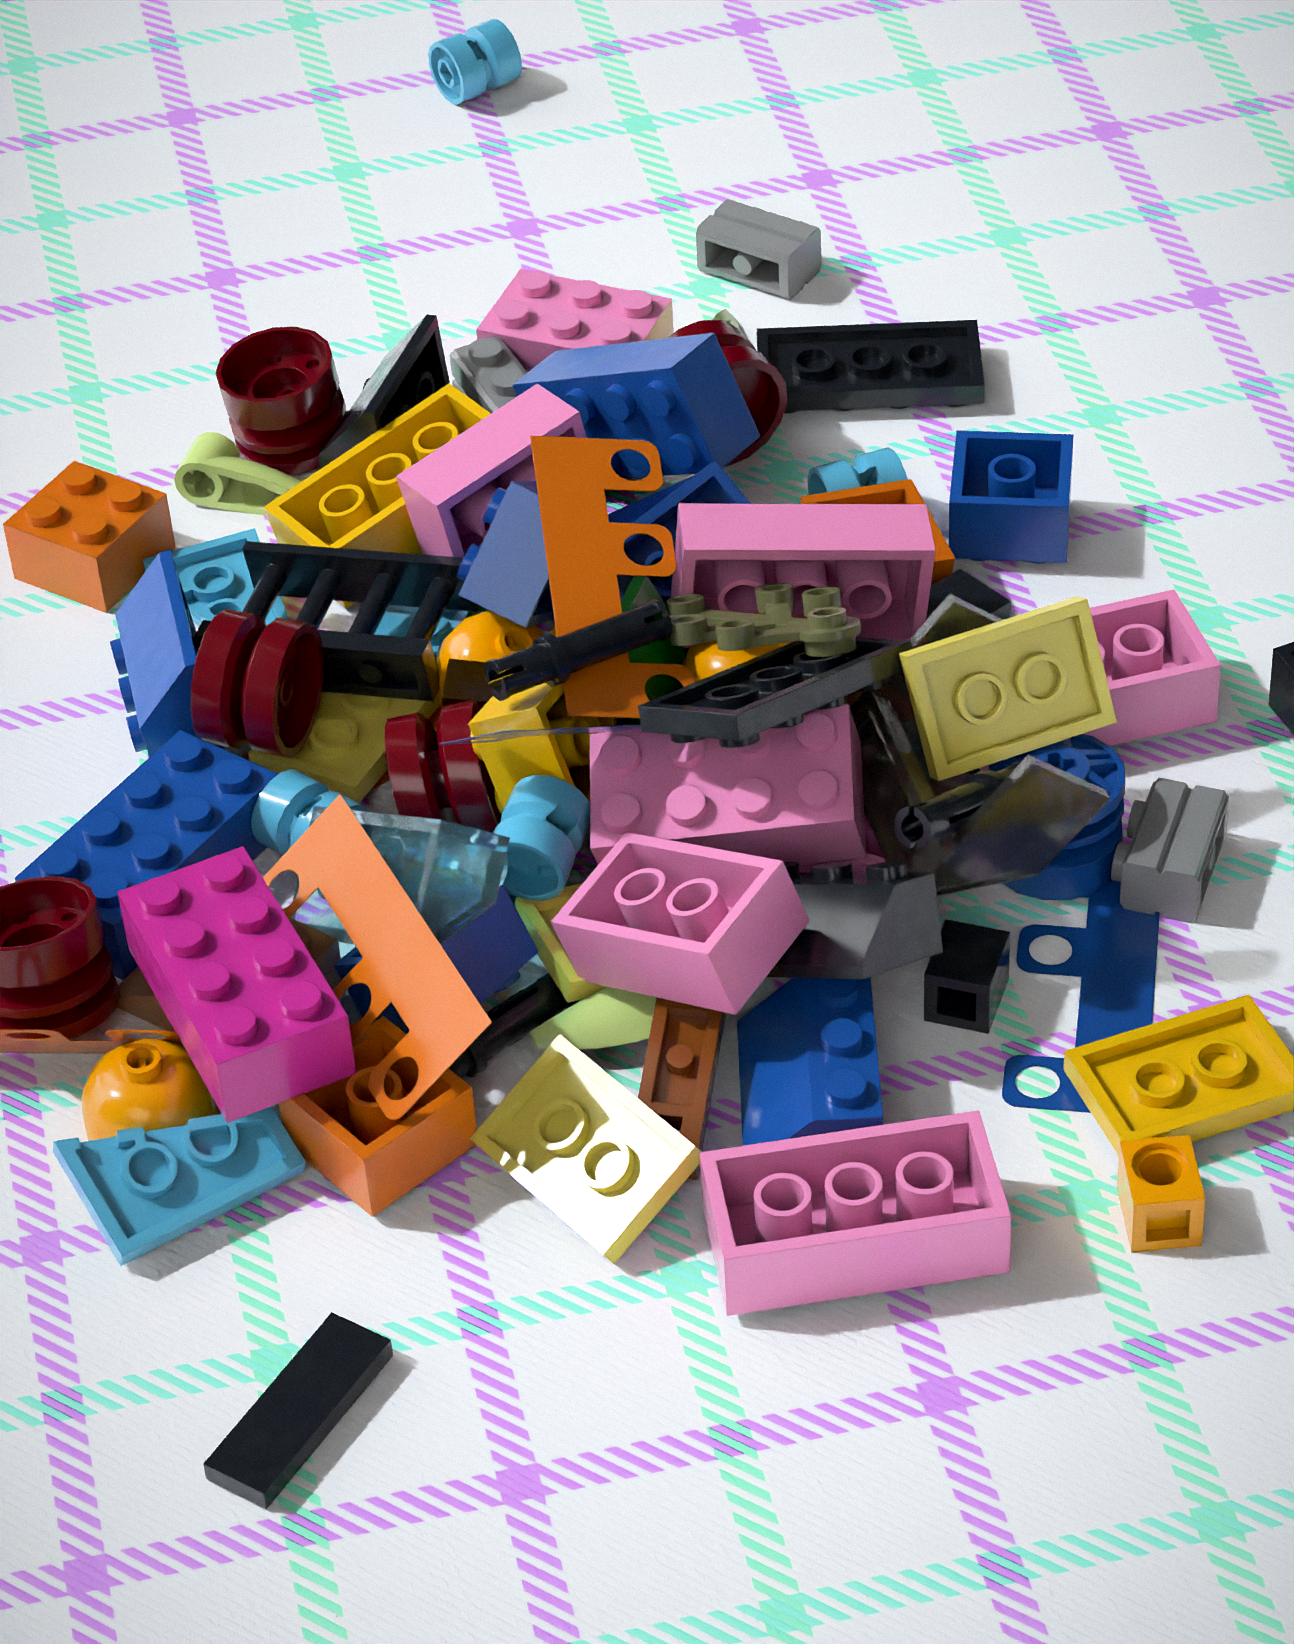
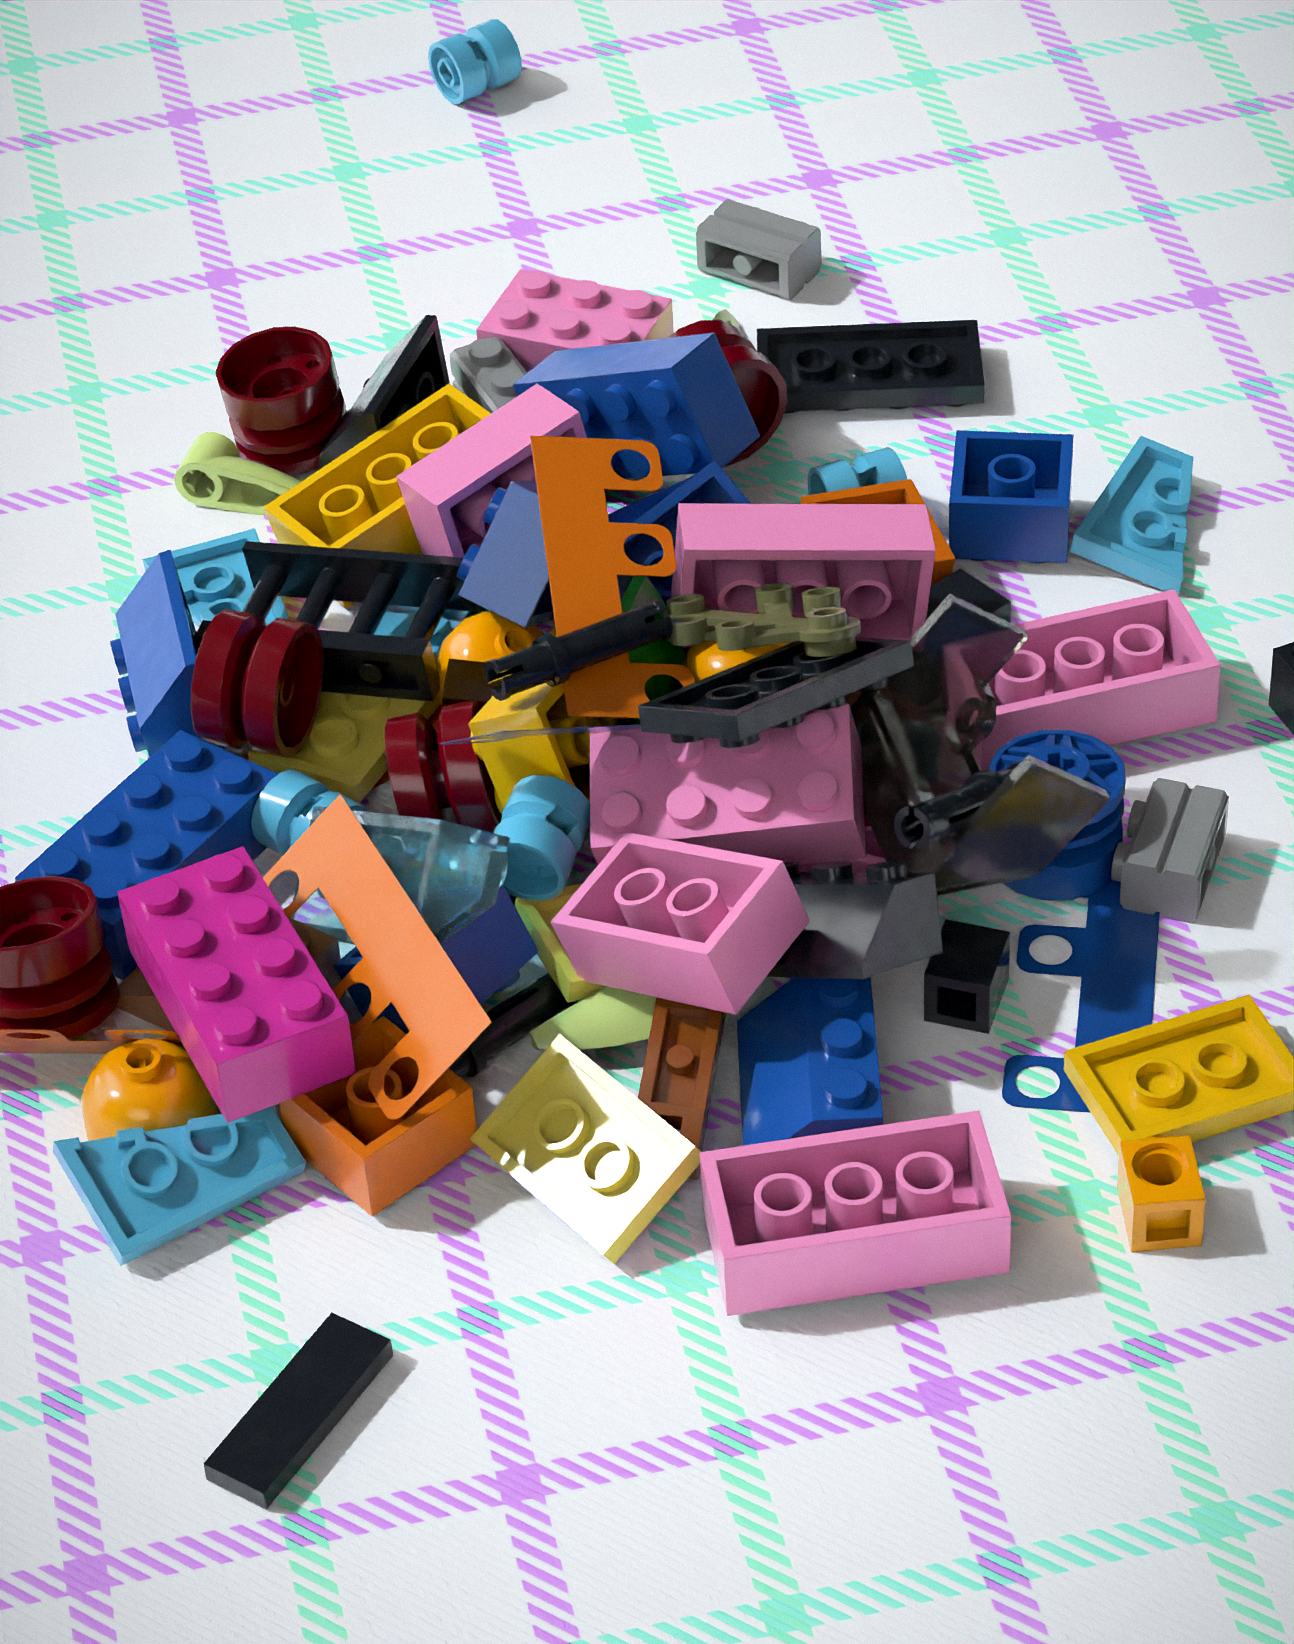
(88, 535): orange brick -> none
(1008, 688): light yellow plate -> none
(1141, 517): none -> medium azure wing

